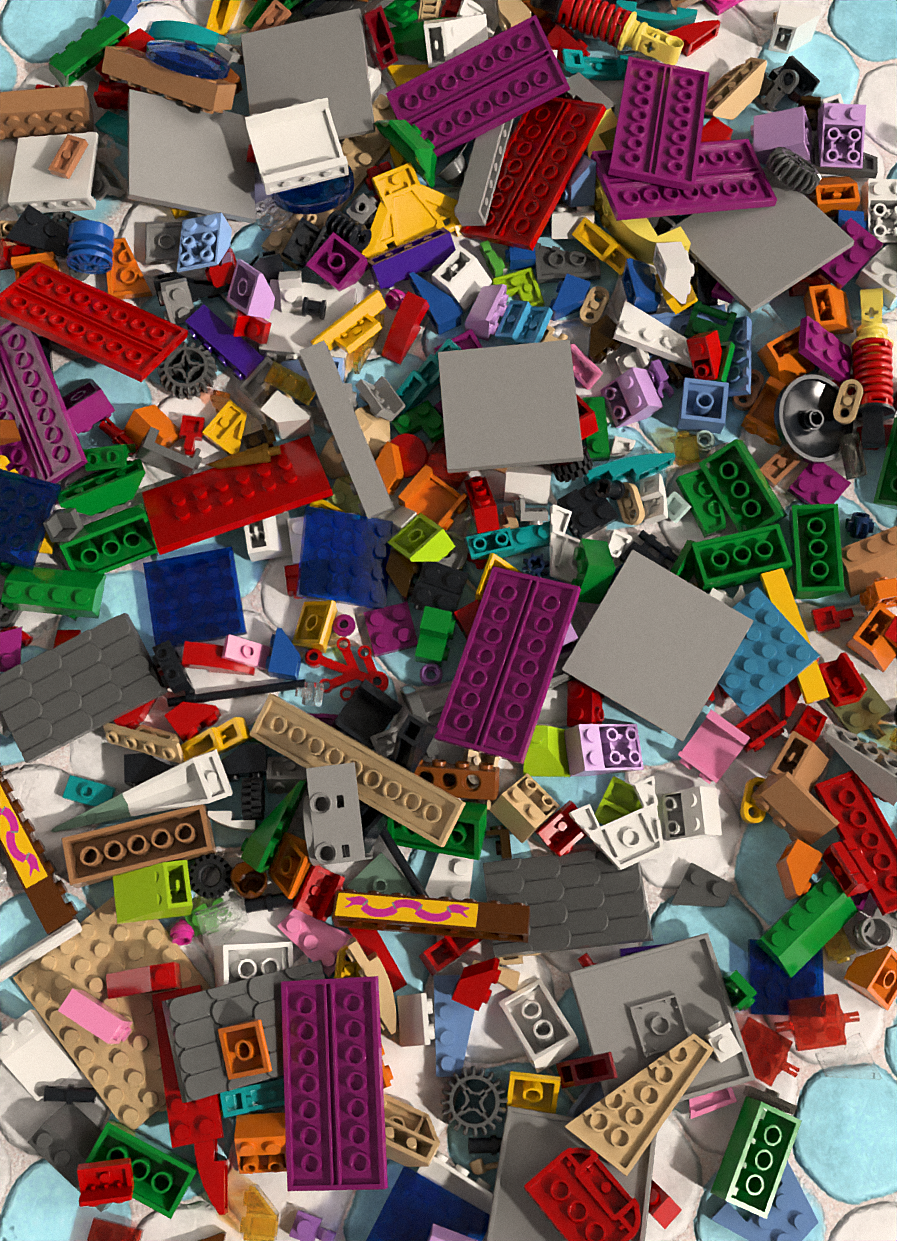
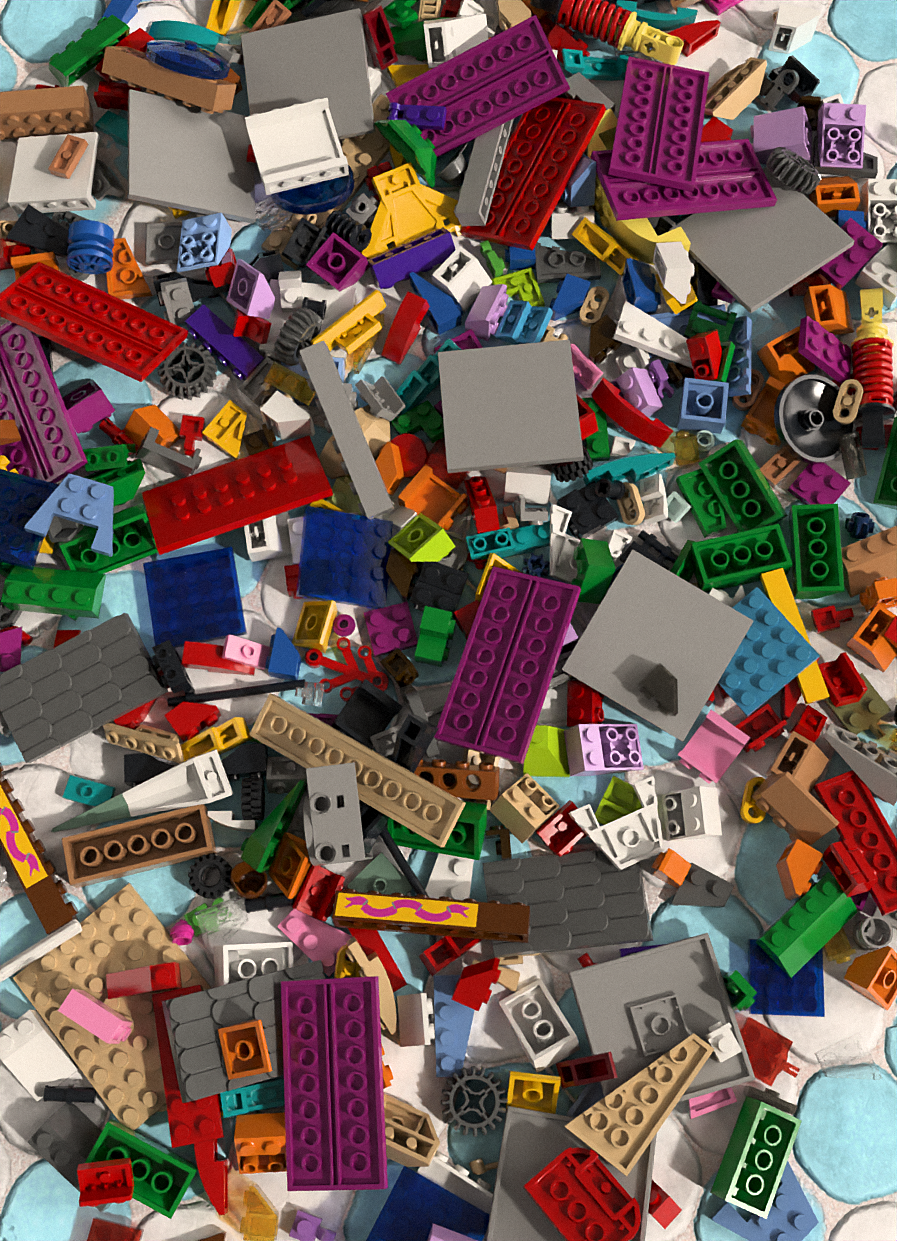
(83, 503): none -> medium blue wing
(153, 892): lime slope -> none
(219, 399): clear orange plate -> none
(255, 455): pearl gold bar -> none
(297, 335): none -> dark grey gear
(394, 298): dark pink plate -> none
(400, 668): none -> dark brown bracket
(422, 116): none -> dark purple plate
(431, 668): medium lavender plate -> none
(485, 1145): black pin -> none
(628, 416): none -> red slope
(662, 688): none -> clear smoke slope
(670, 868): none -> orange slope
(817, 1022): clear red plate -> none

